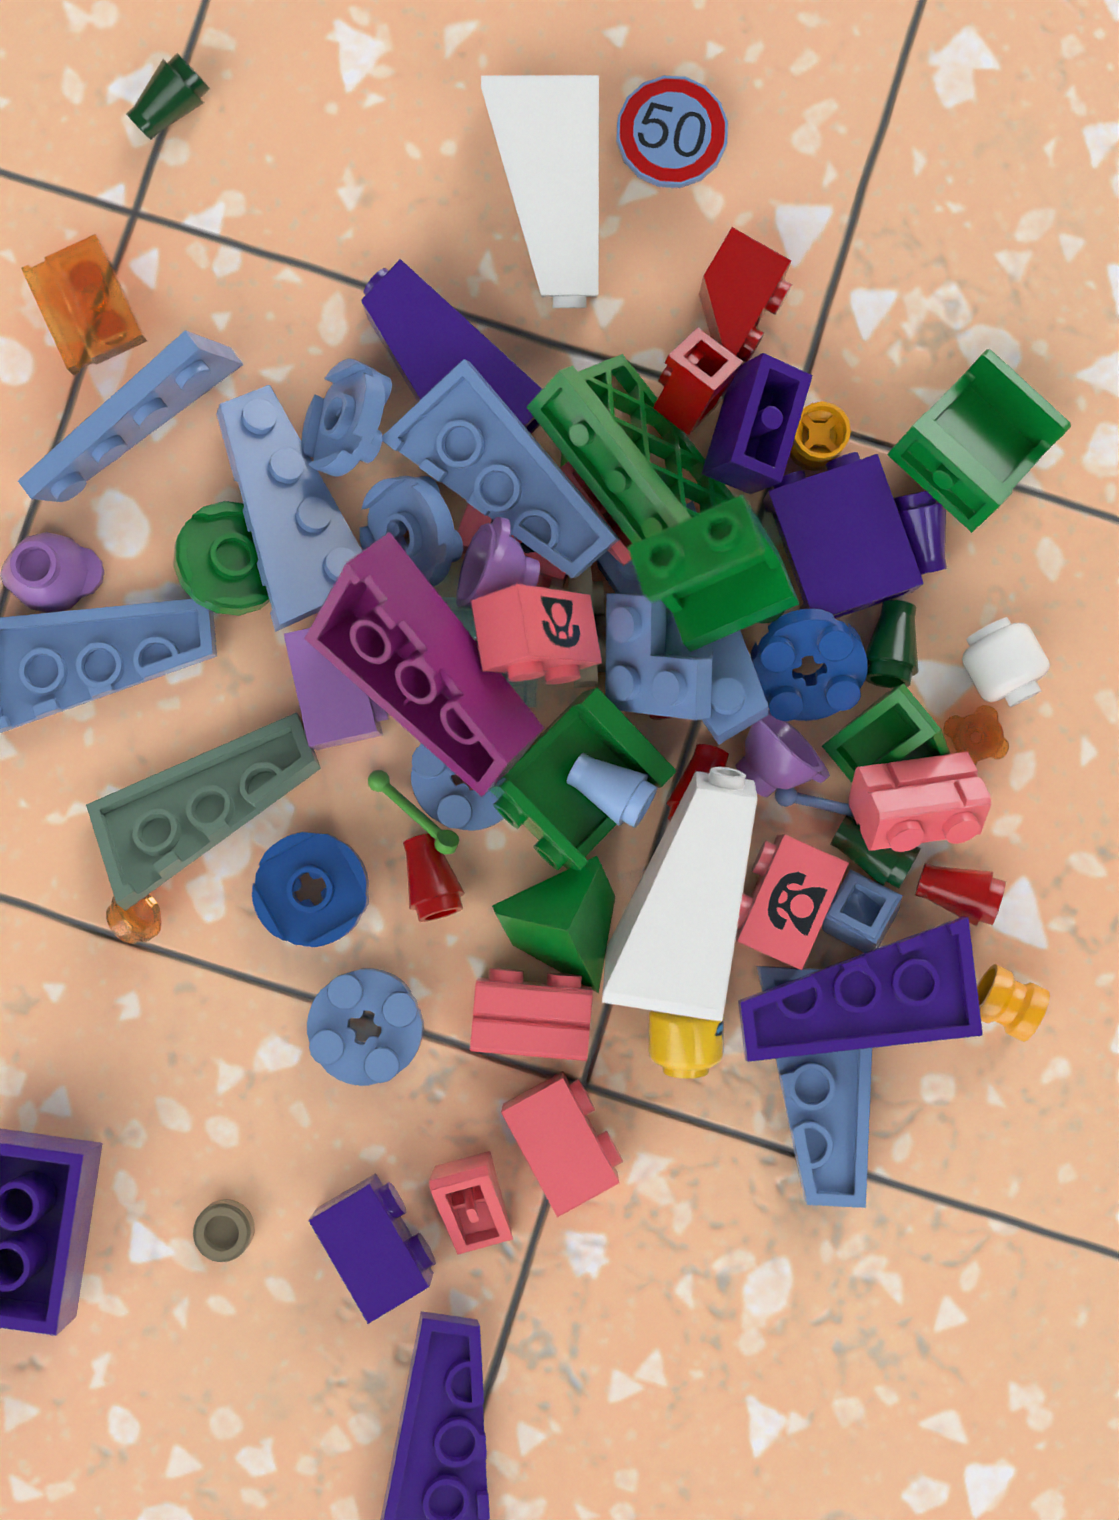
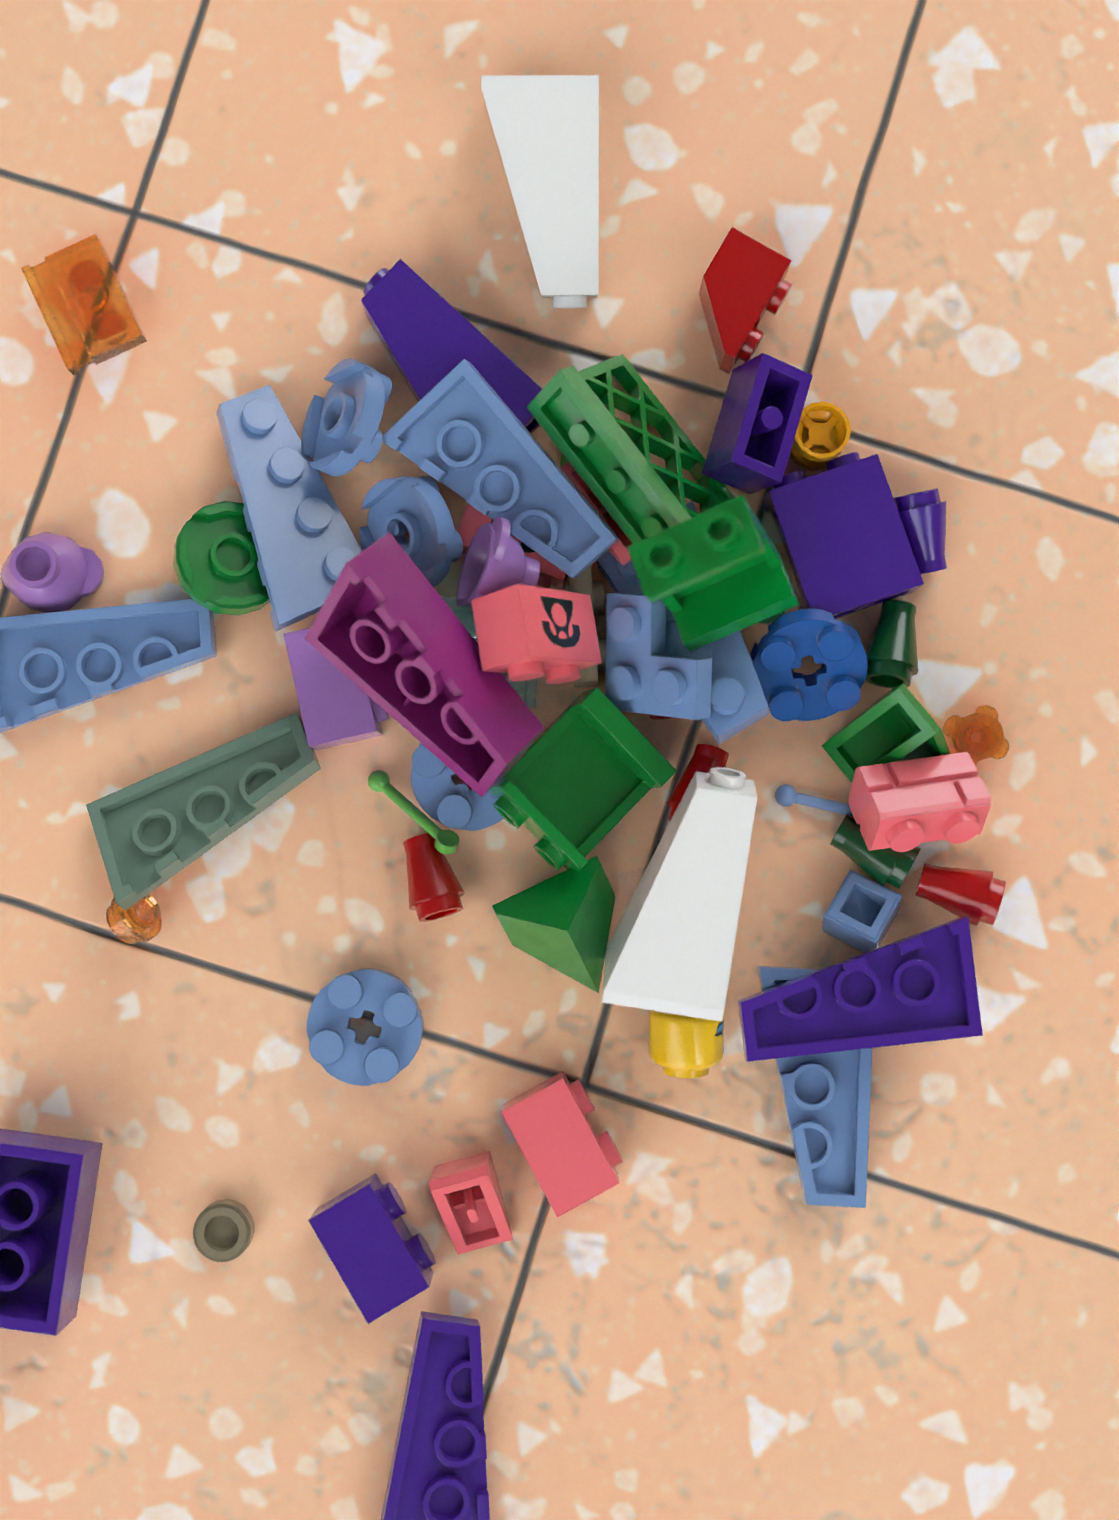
(142, 405): medium blue wing -> none
(168, 96): dark green cone -> none
(279, 880): blue plate -> none
(531, 1016): coral brick -> none
(614, 789): light blue cone -> none
(672, 131): piece -> none
(695, 380): red brick -> none
(779, 757): medium lavender piece -> none
(788, 899): coral brick -> none
(979, 440): green panel -> none
(1005, 662): white head -> none
(1010, 1003): light orange wheel -> none

